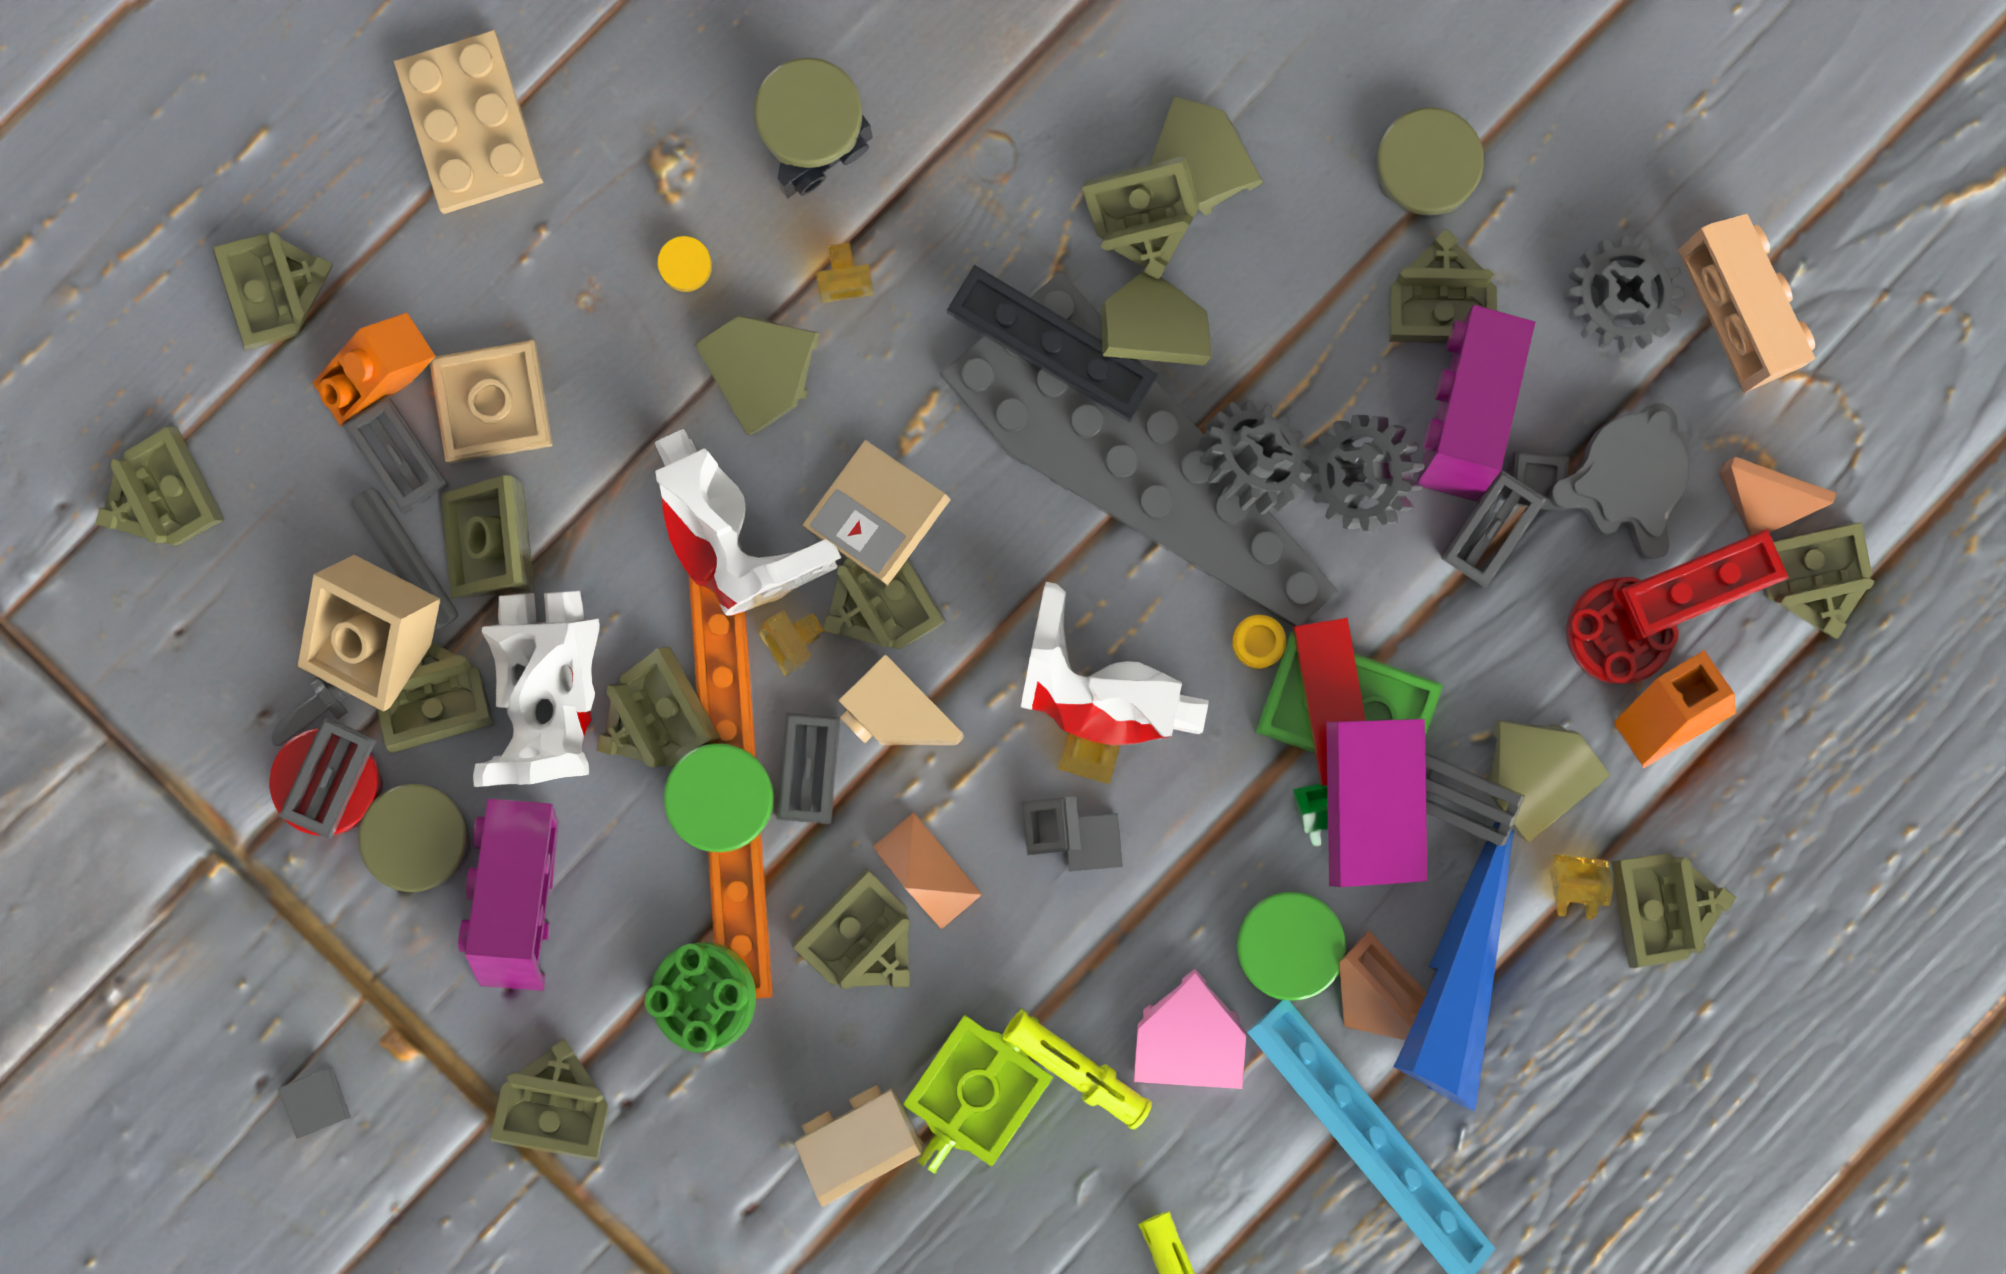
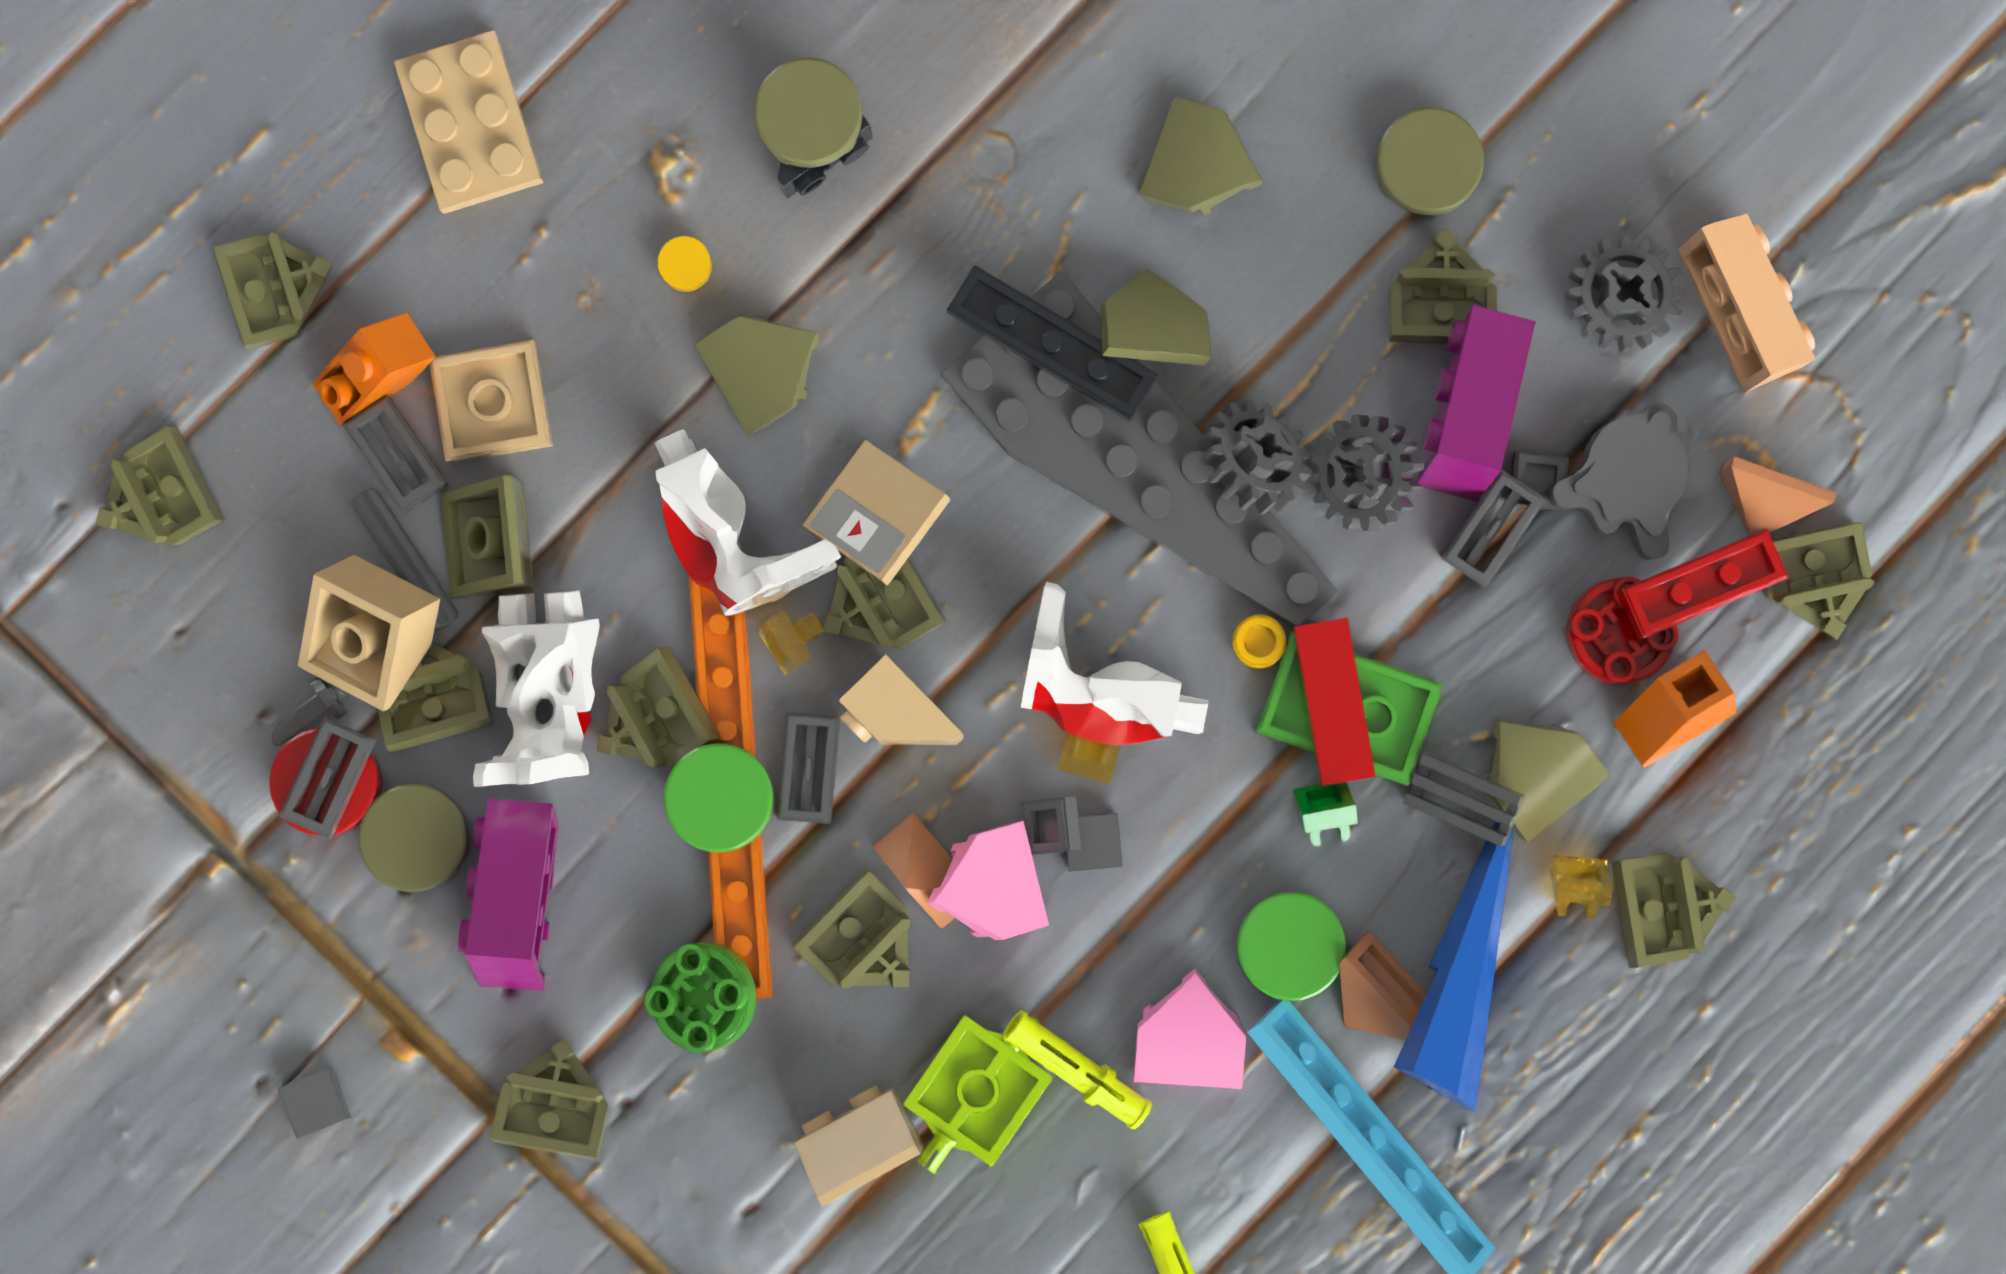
(844, 279): clear yellow tile -> none
(993, 884): none -> bright pink slope
(1144, 211): olive slope -> none
(1376, 802): magenta tile -> none

